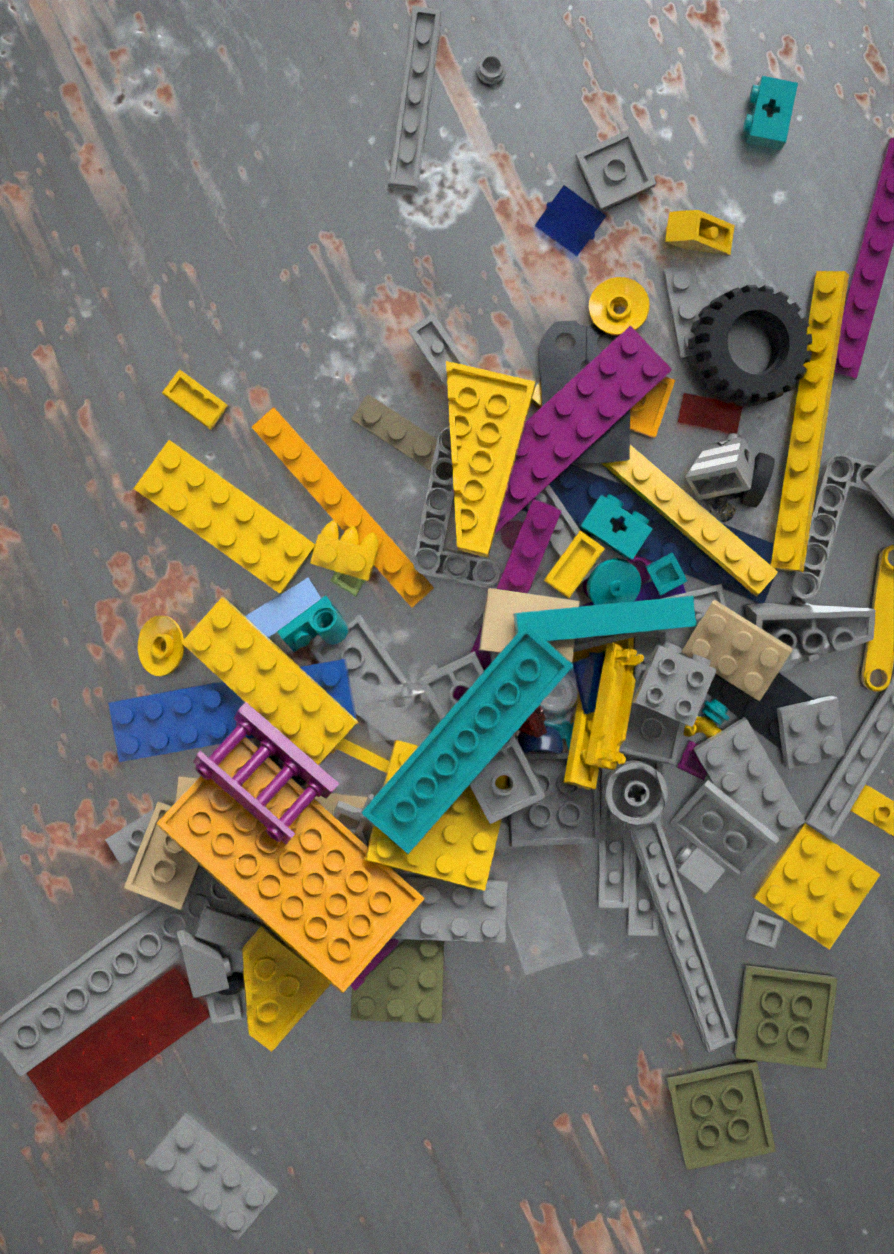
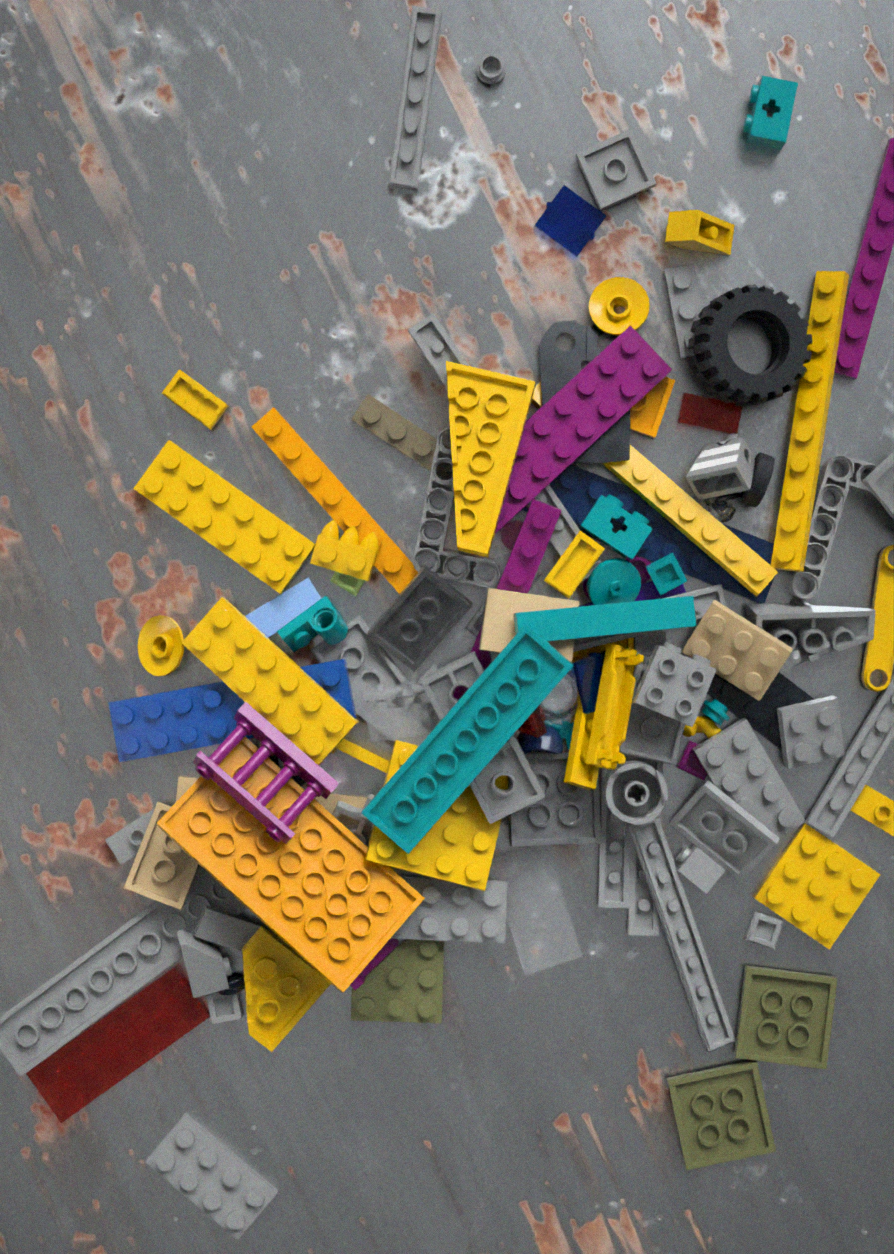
(419, 618): none -> flat silver plate

